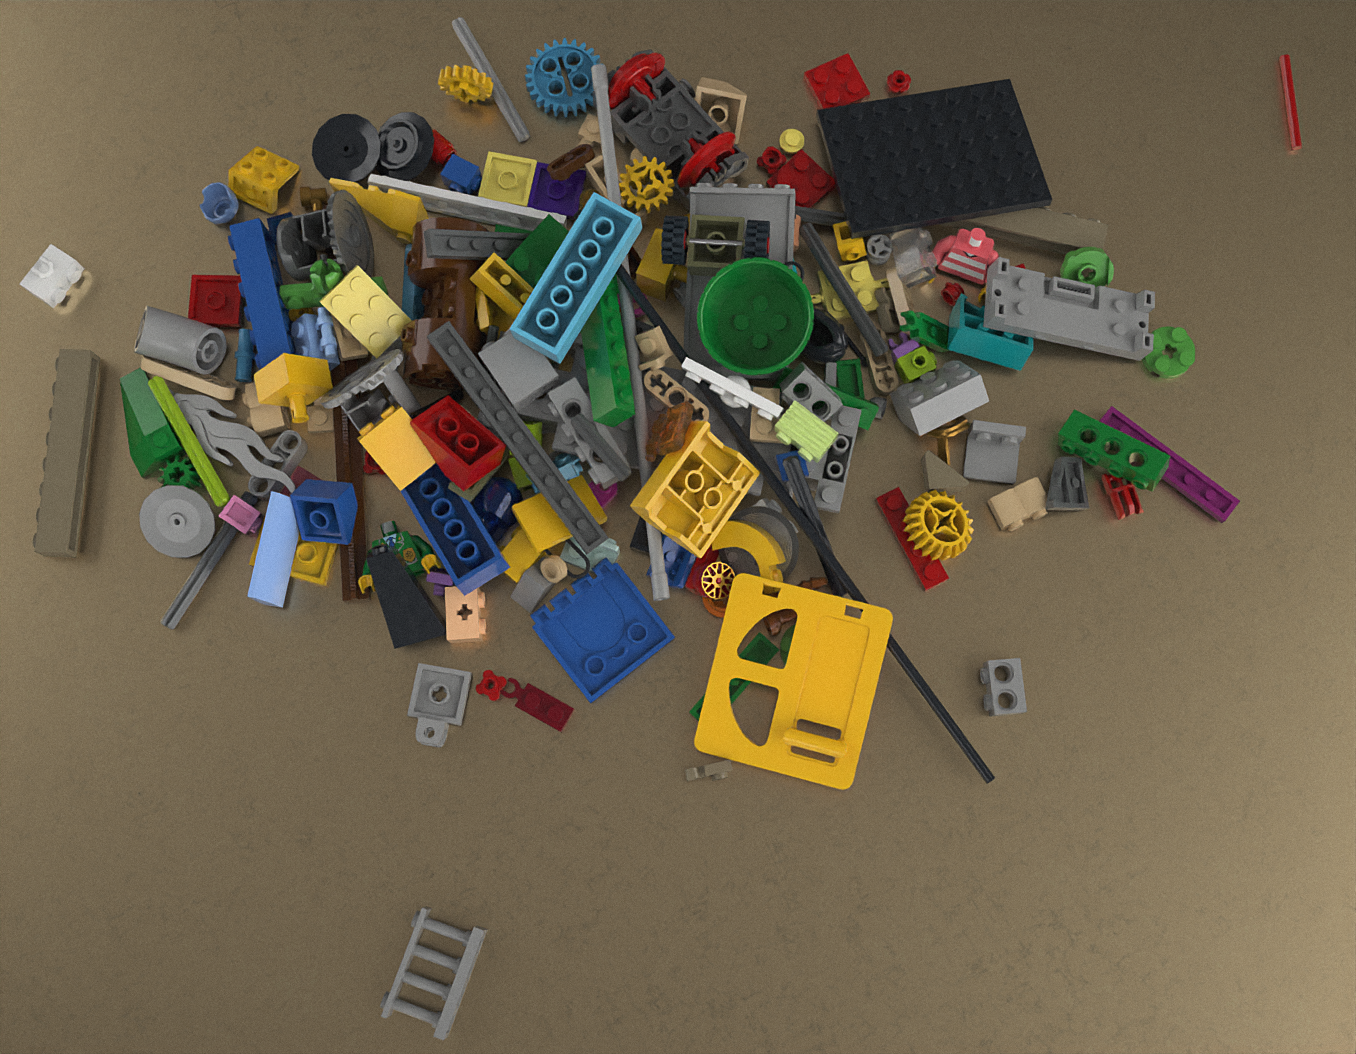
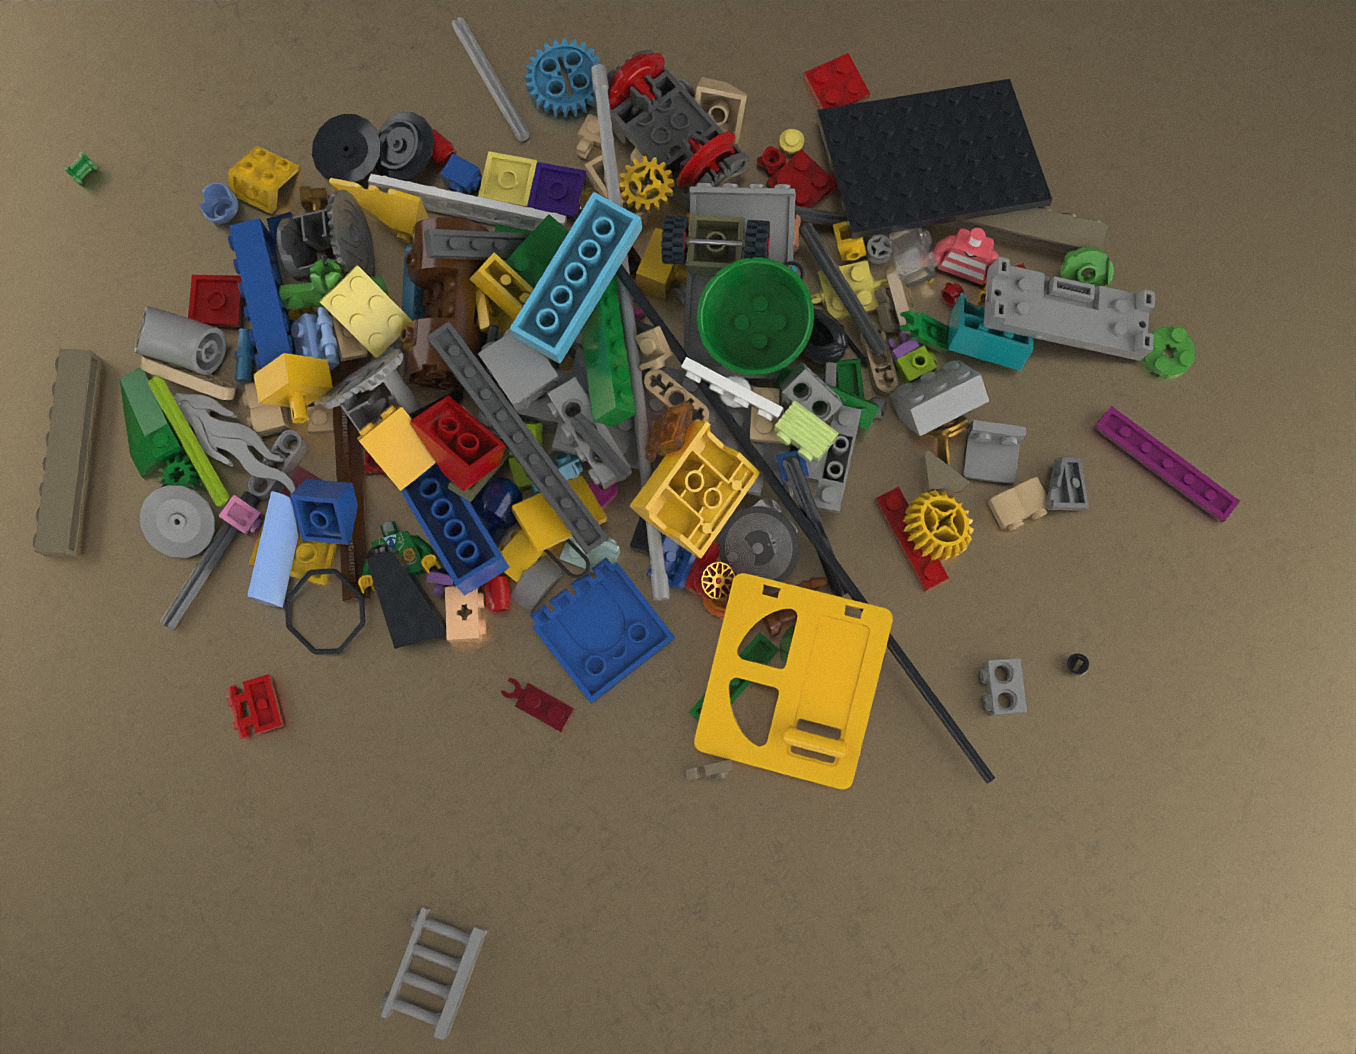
(52, 276): white brick -> none
(80, 168): none -> green bush
(262, 705): none -> red plate
(299, 636): none -> black piece
(434, 714): light grey plate -> none
(465, 83): yellow gear -> none
(495, 691): red plate -> none
(497, 594): none -> red brick
(553, 568): tan tile -> none
(565, 165): reddish brown plate -> none
(758, 543): yellow arch -> none
(894, 86): red plate -> none
(1072, 662): none -> black hinge
(1107, 438): green brick -> none
(1123, 497): red arm -> none
(1290, 102): red bar -> none

